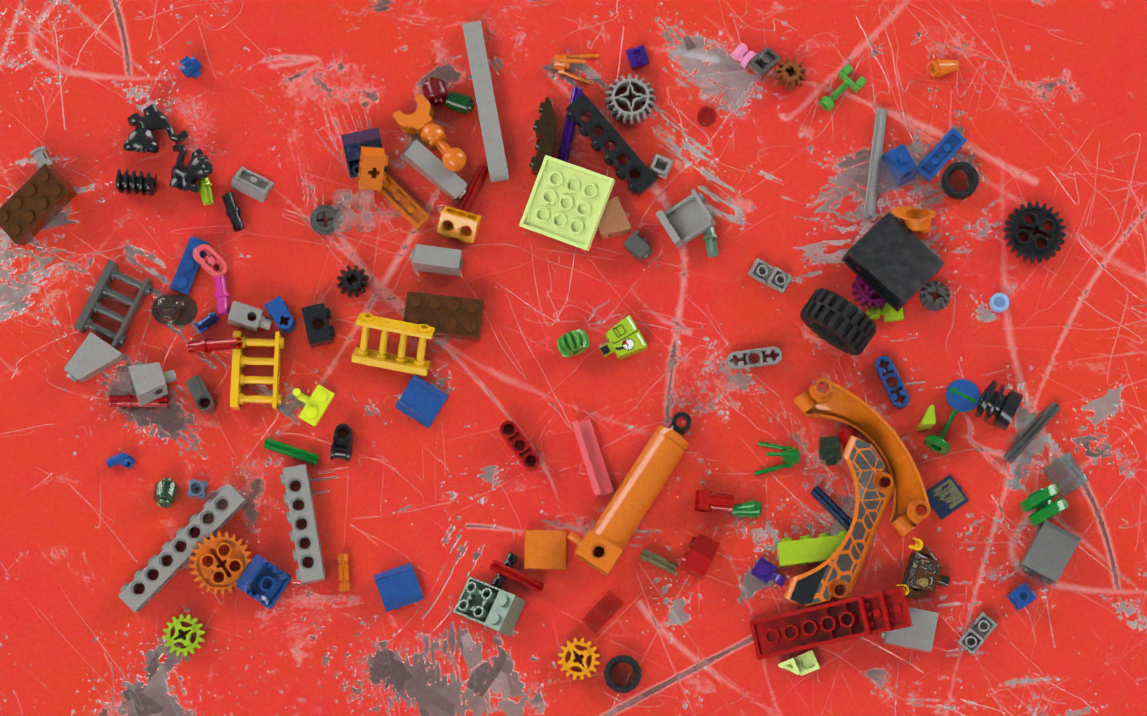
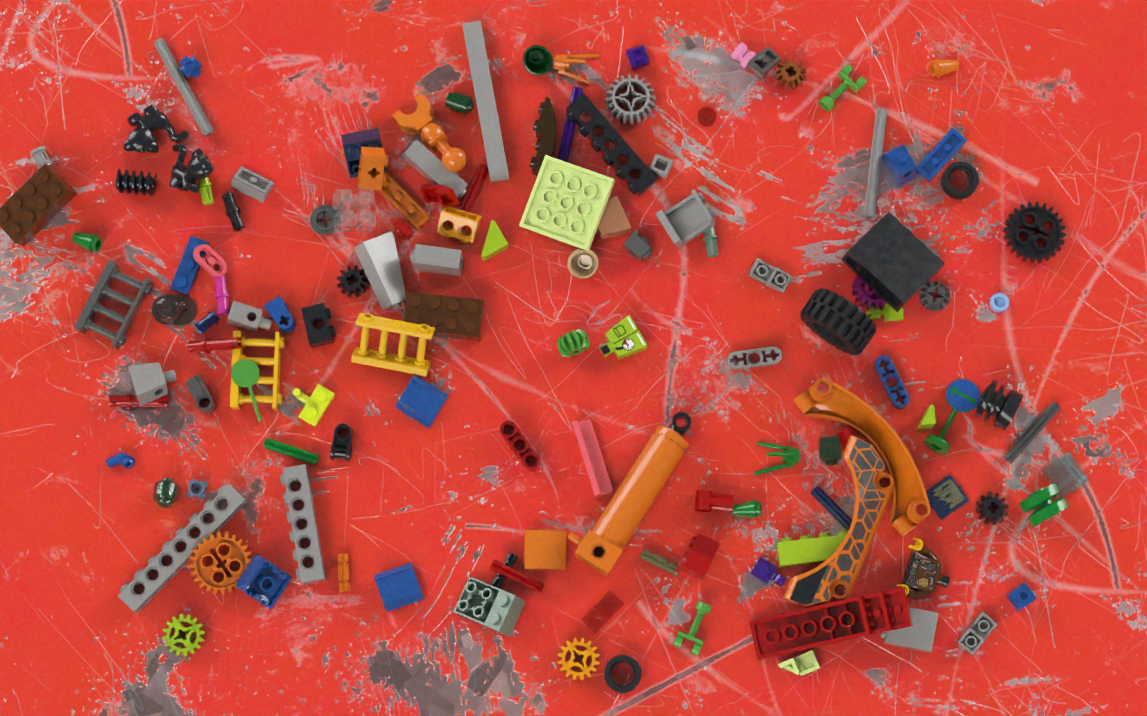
(90, 242): none -> green cone
(91, 359): light grey slope -> none
(183, 87): none -> light grey axle
(246, 374): none -> bright green piece
(383, 269): none -> light grey slope
(403, 230): none -> red plate
(435, 91): dark red head -> none
(439, 193): none -> red slope
(494, 243): none -> lime slope
(537, 60): none -> dark green piece
(582, 263): none -> tan piece
(702, 609): none -> bright green bar
(914, 218): orange piece -> none
(986, 502): none -> black gear
(1048, 552): dark grey slope -> none

